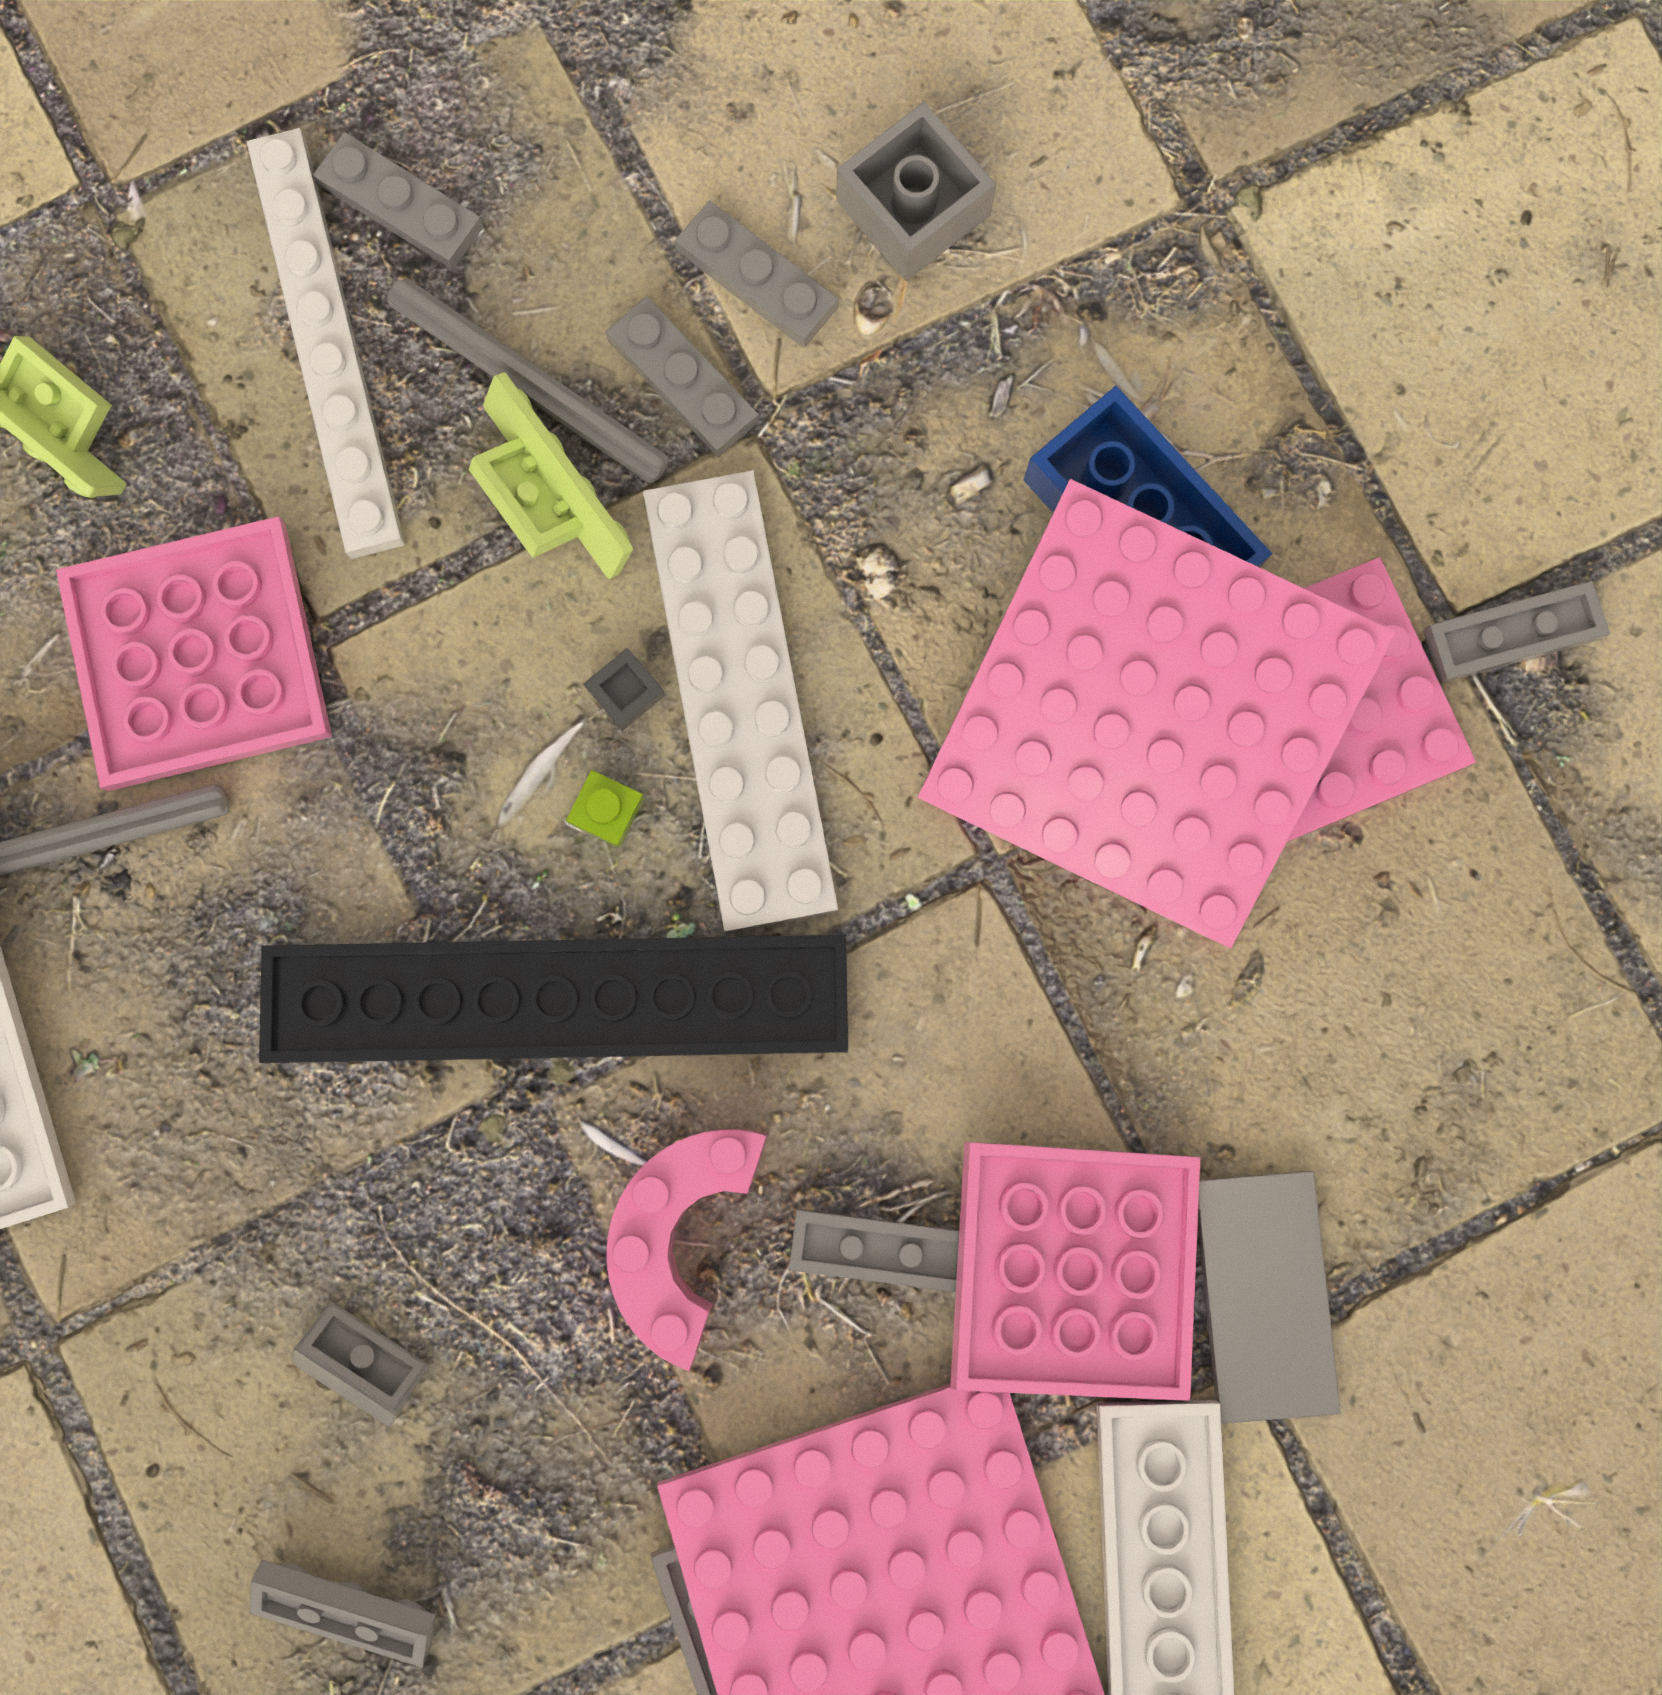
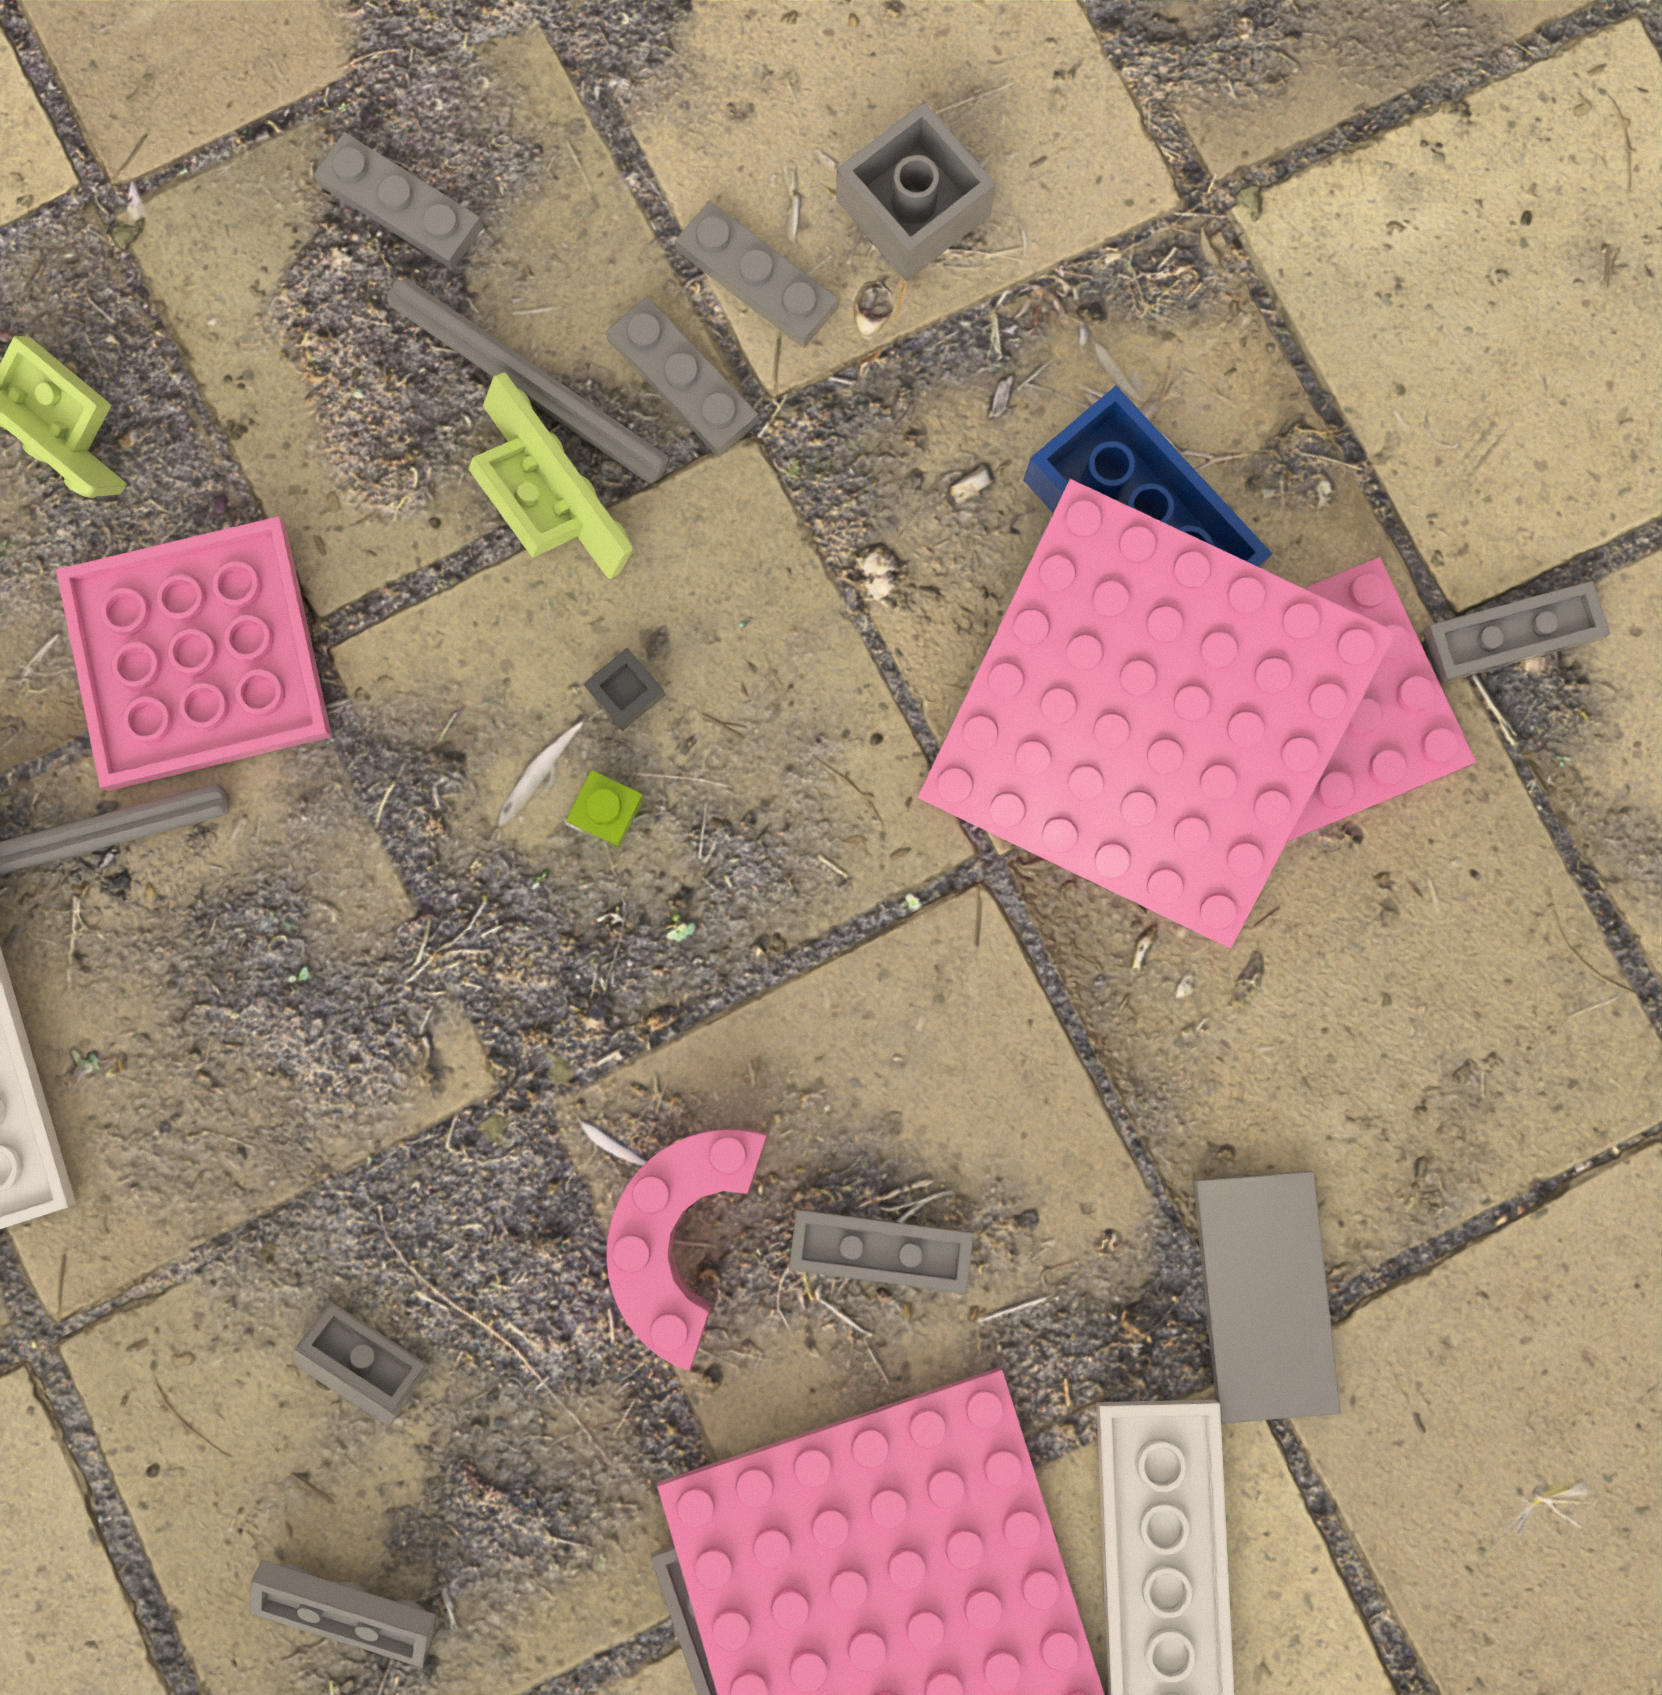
(325, 344): white plate -> none
(553, 999): black plate -> none
(740, 702): white plate -> none
(1075, 1272): bright pink plate -> none

